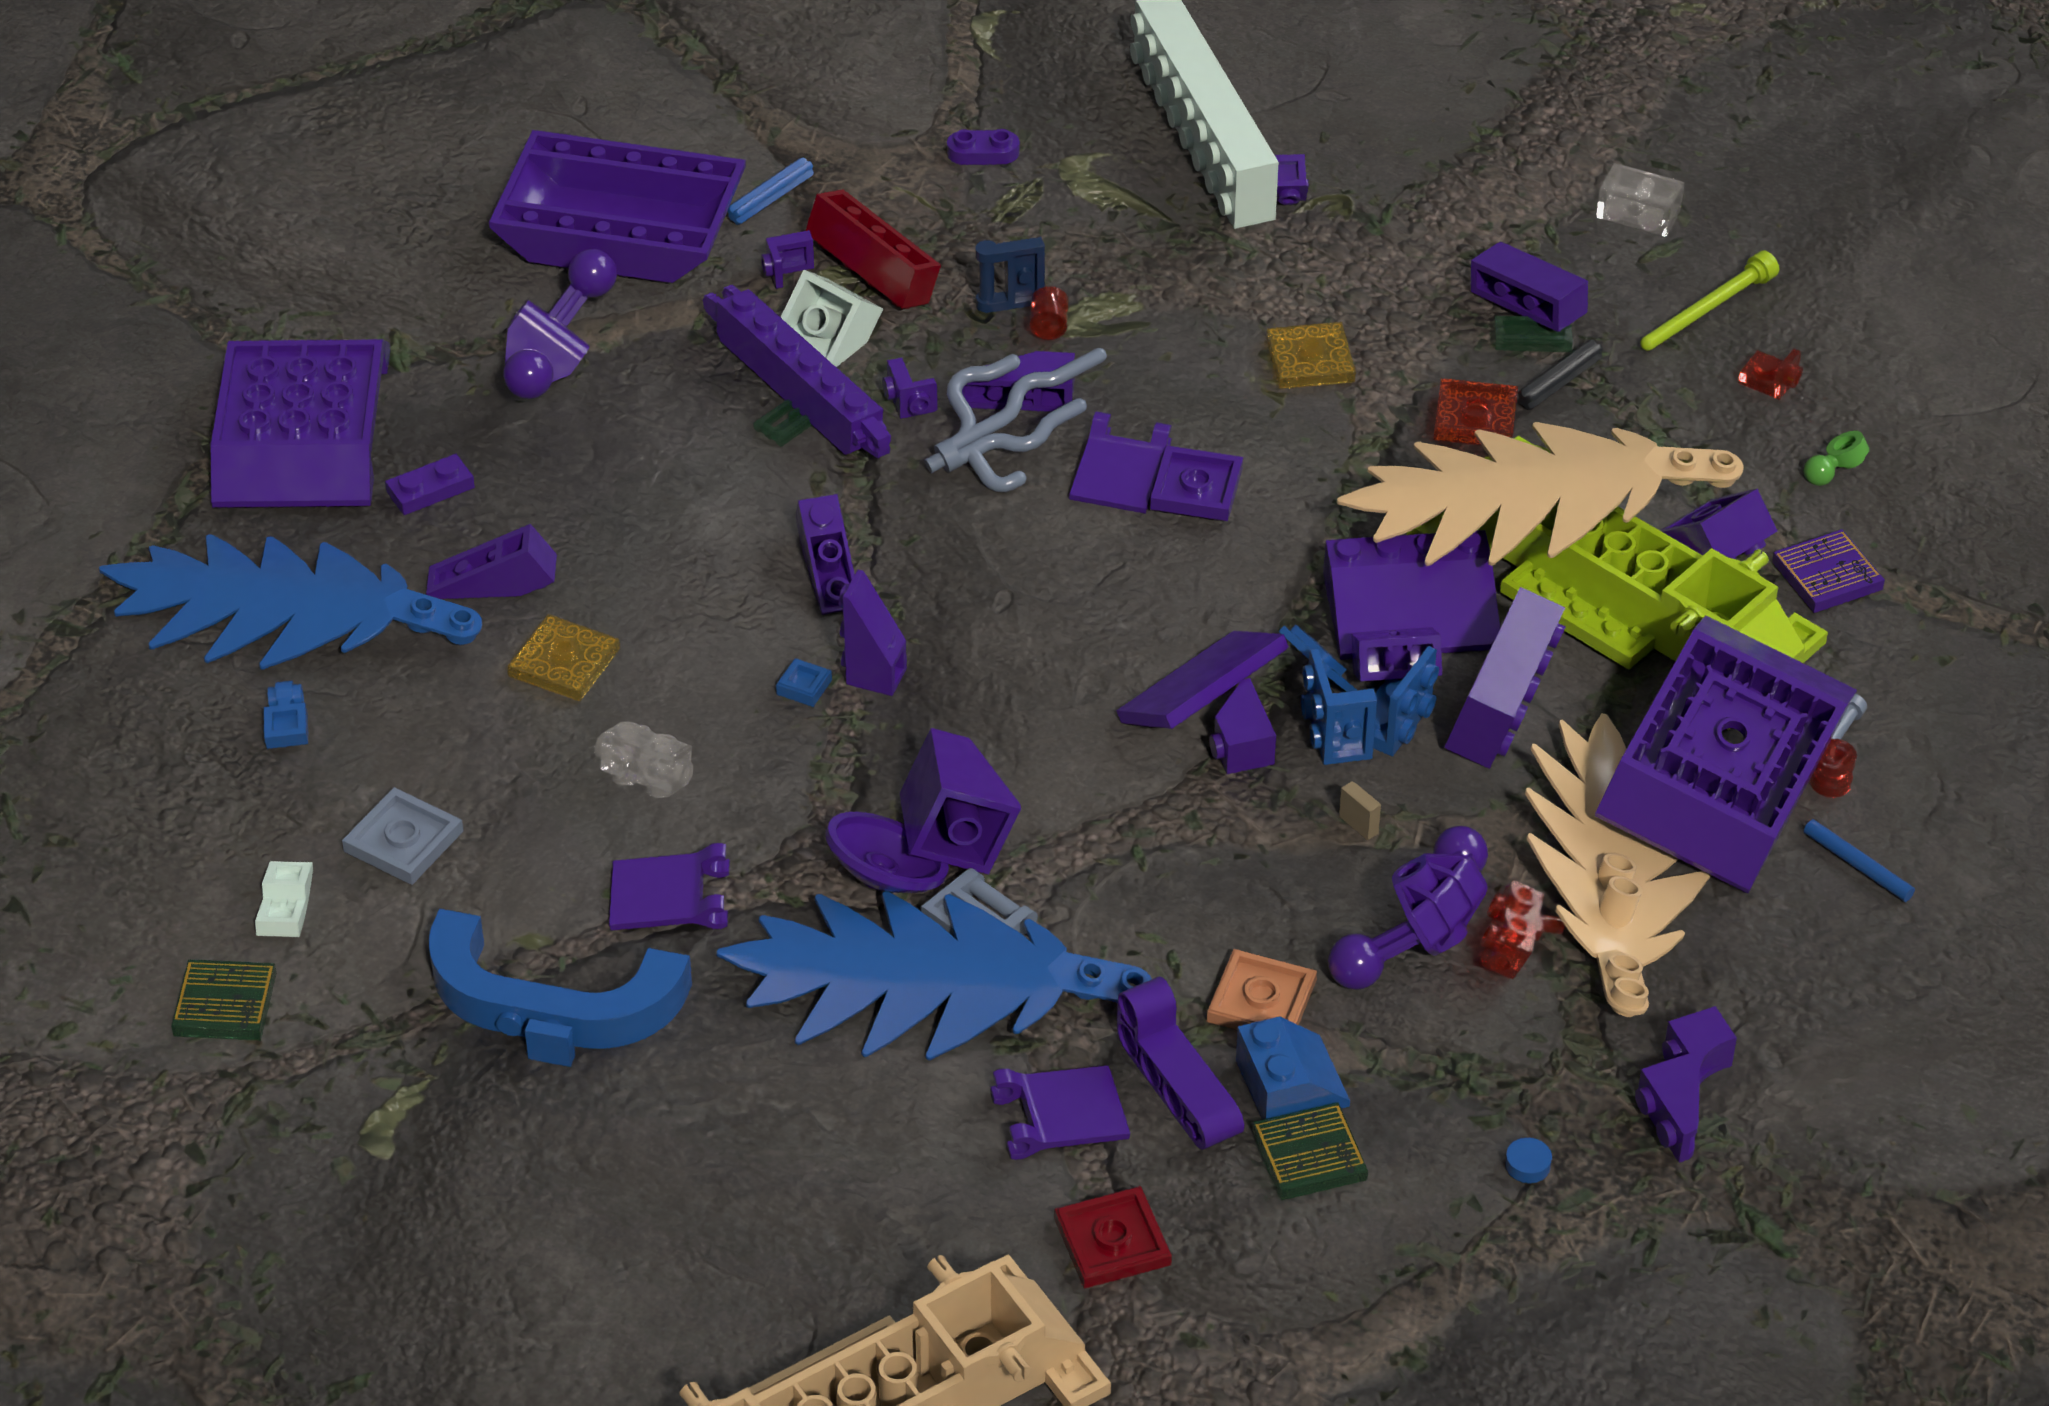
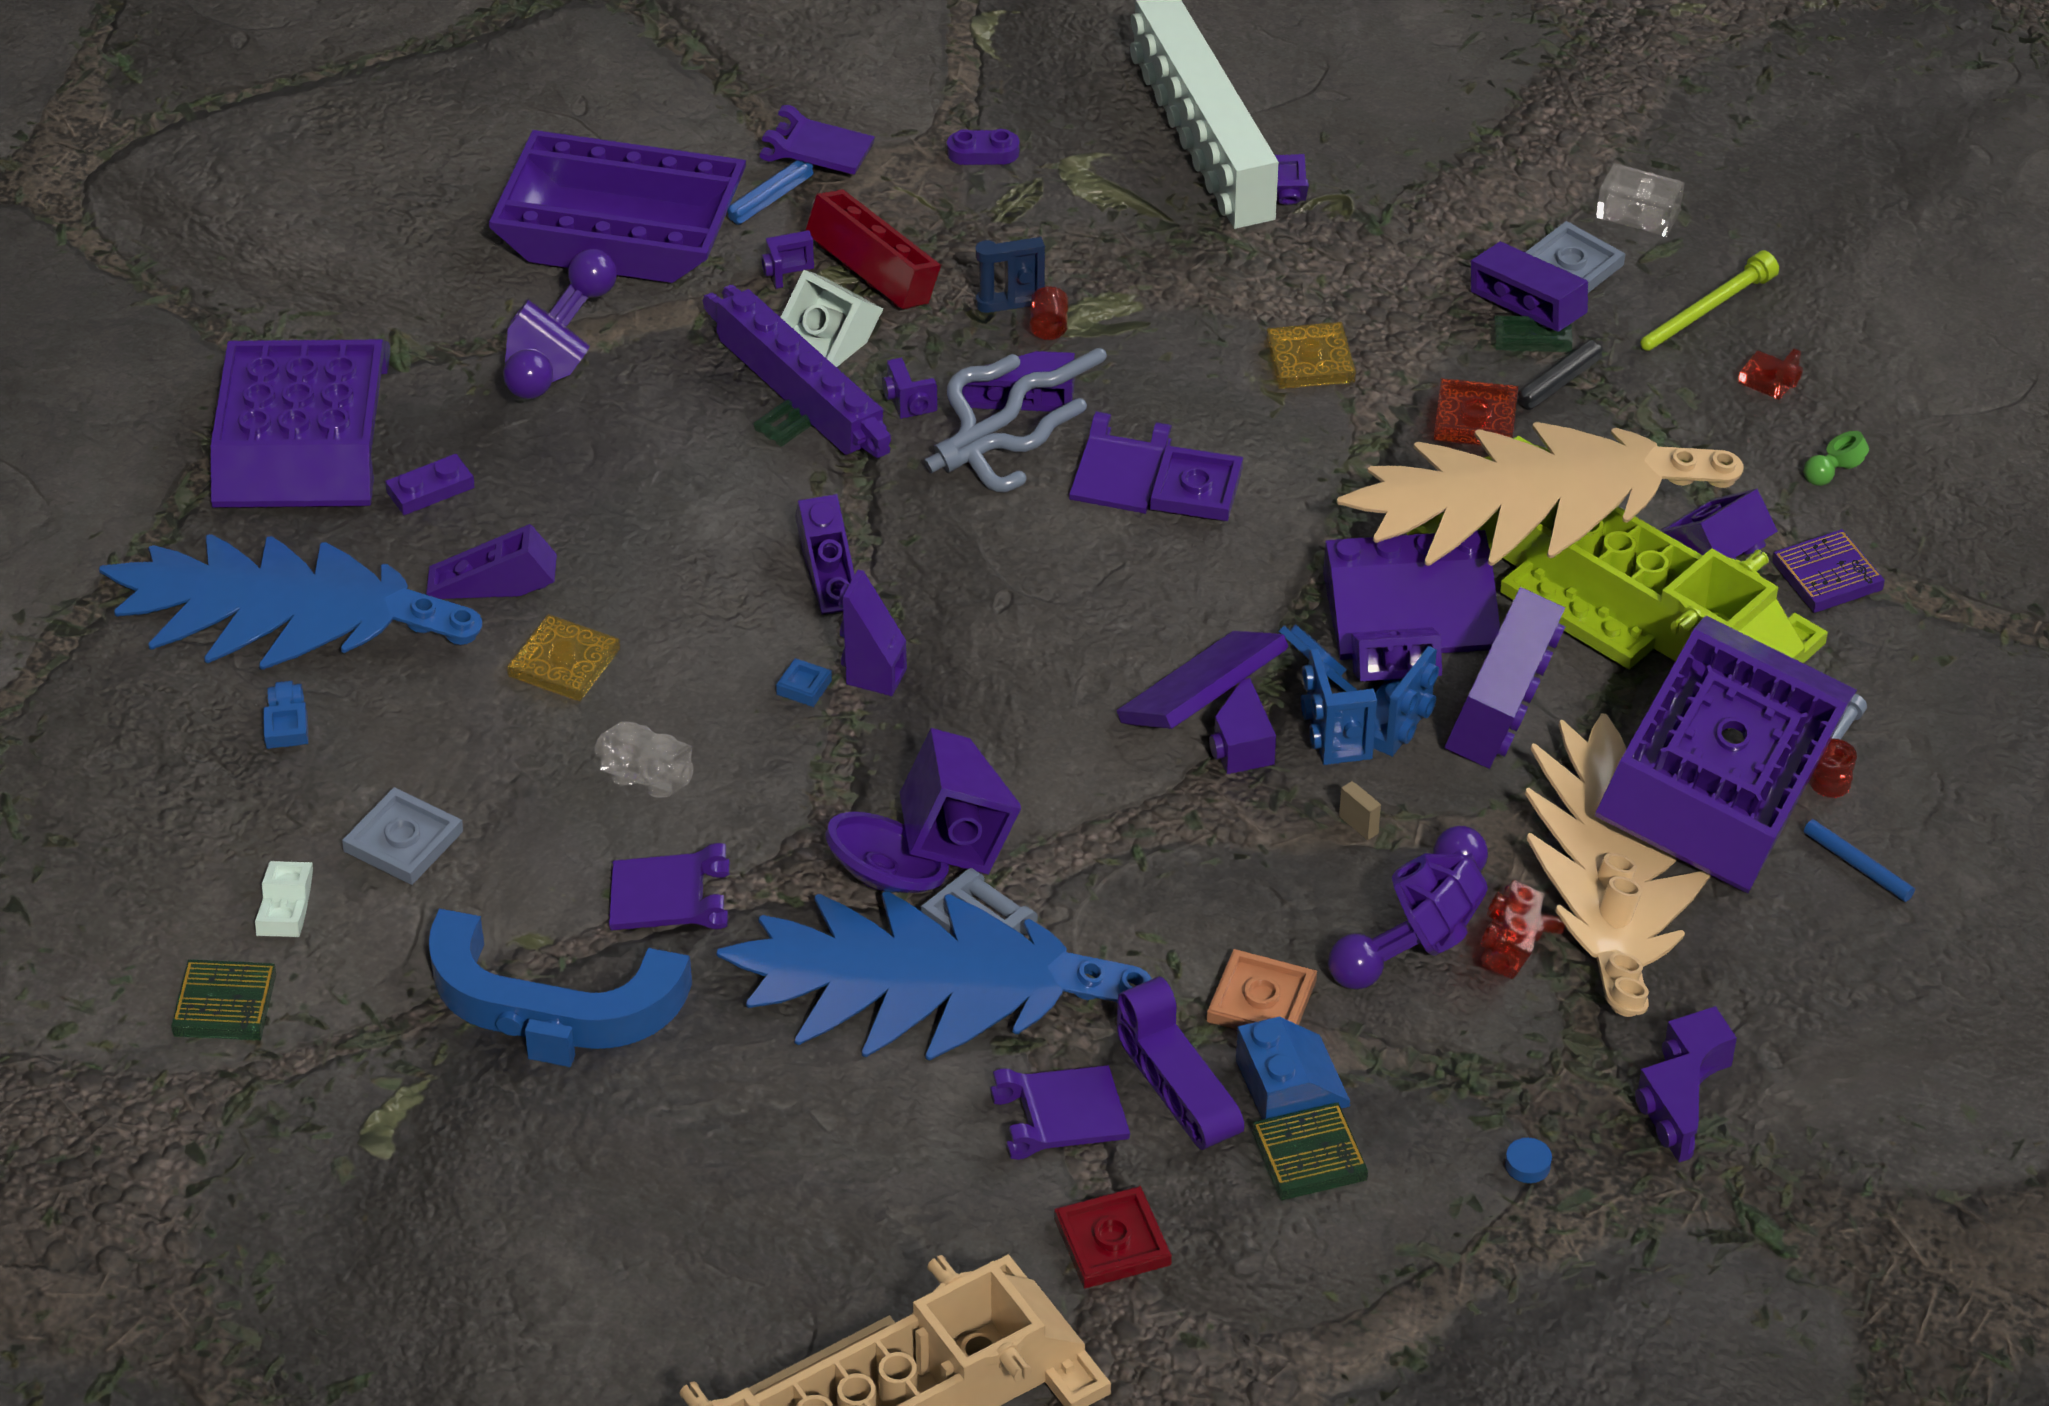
(816, 143): none -> dark purple flag
(1579, 254): none -> sand blue plate

